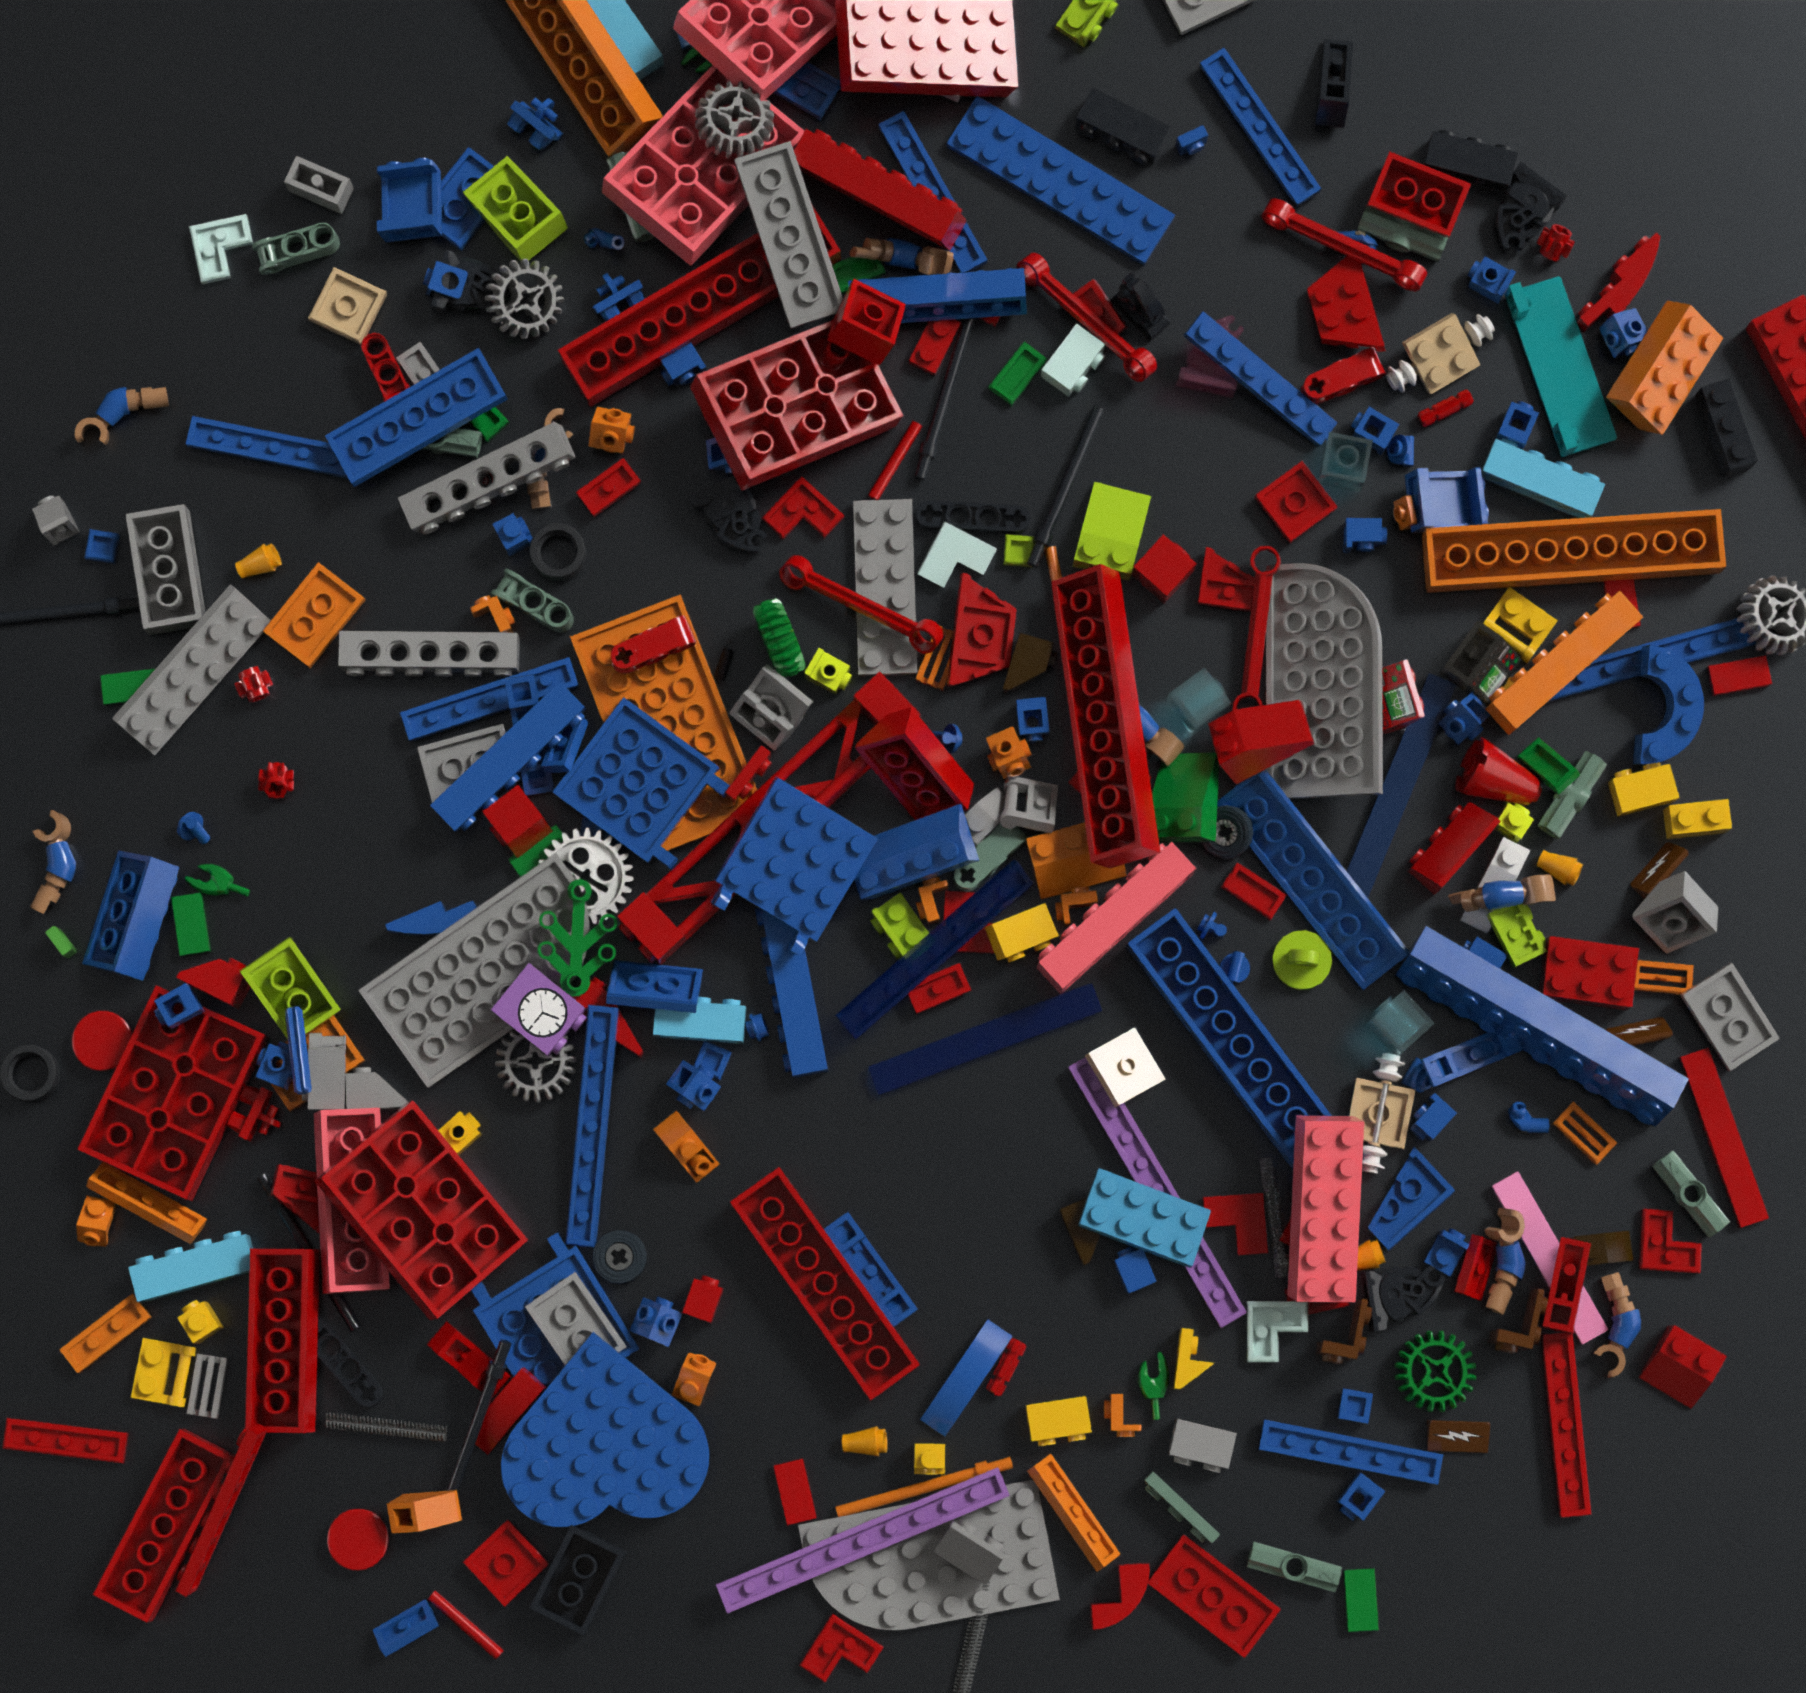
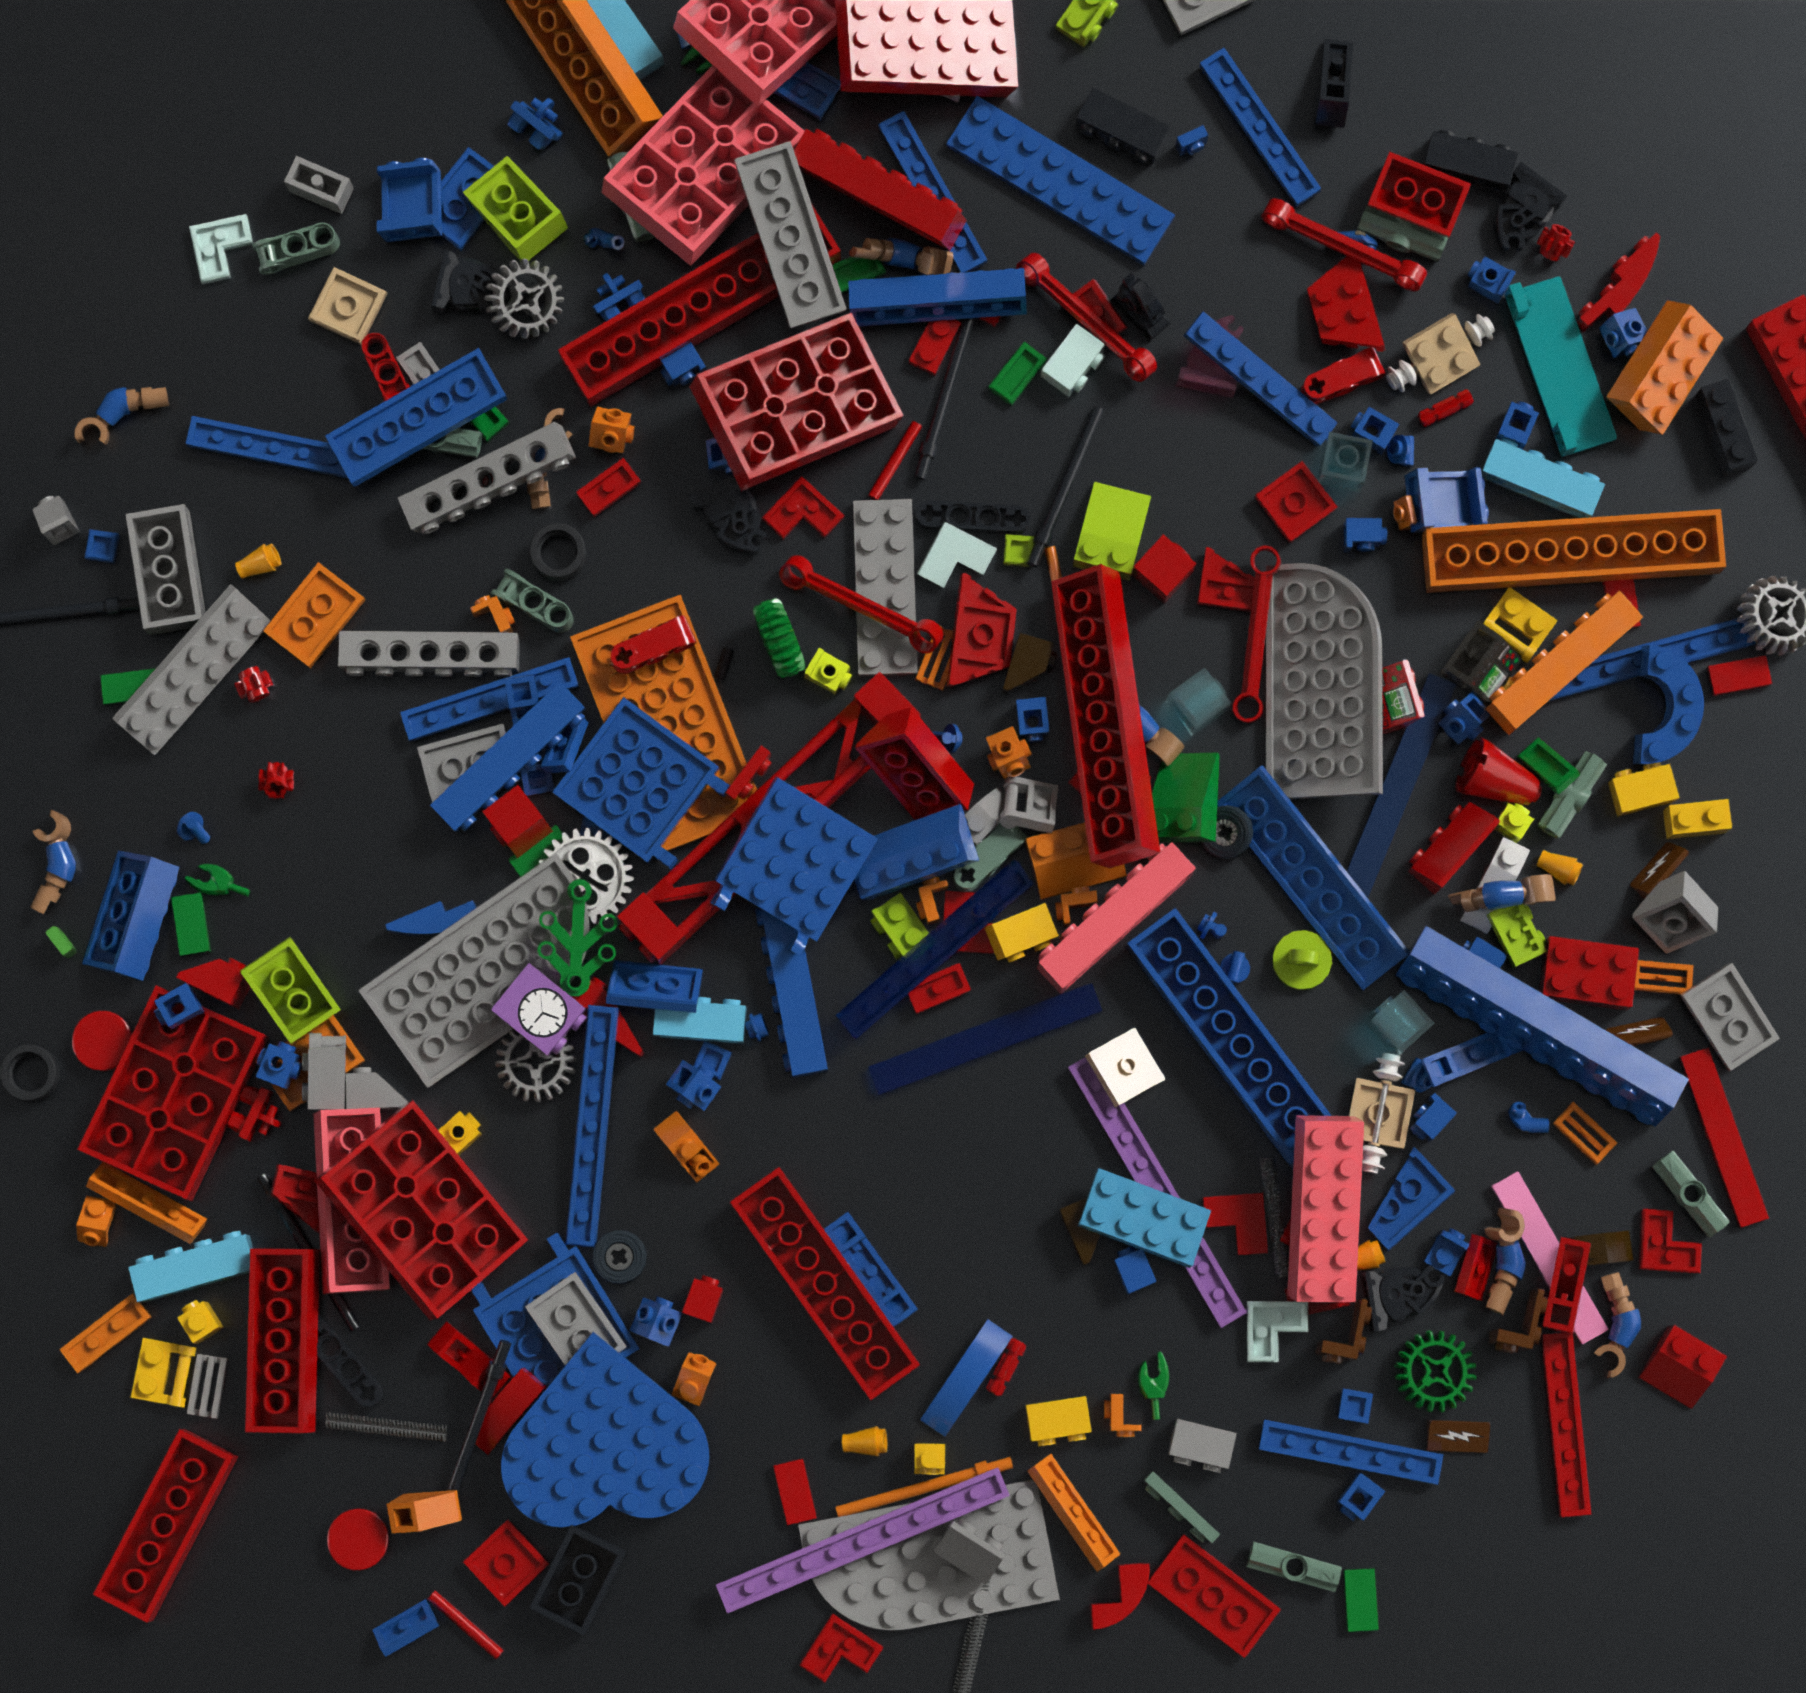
(65, 1440): red tile -> none
(225, 1499): red plate -> none
(298, 1050): blue axle -> none
(434, 276): blue bracket -> none
(513, 534): blue brick -> none
(759, 124): light grey gear -> none
(771, 707): light grey brick -> none
(867, 322): red slope -> none
(1187, 1369): yellow slope -> none
(1253, 891): red tile -> none
(1259, 737): red slope -> none

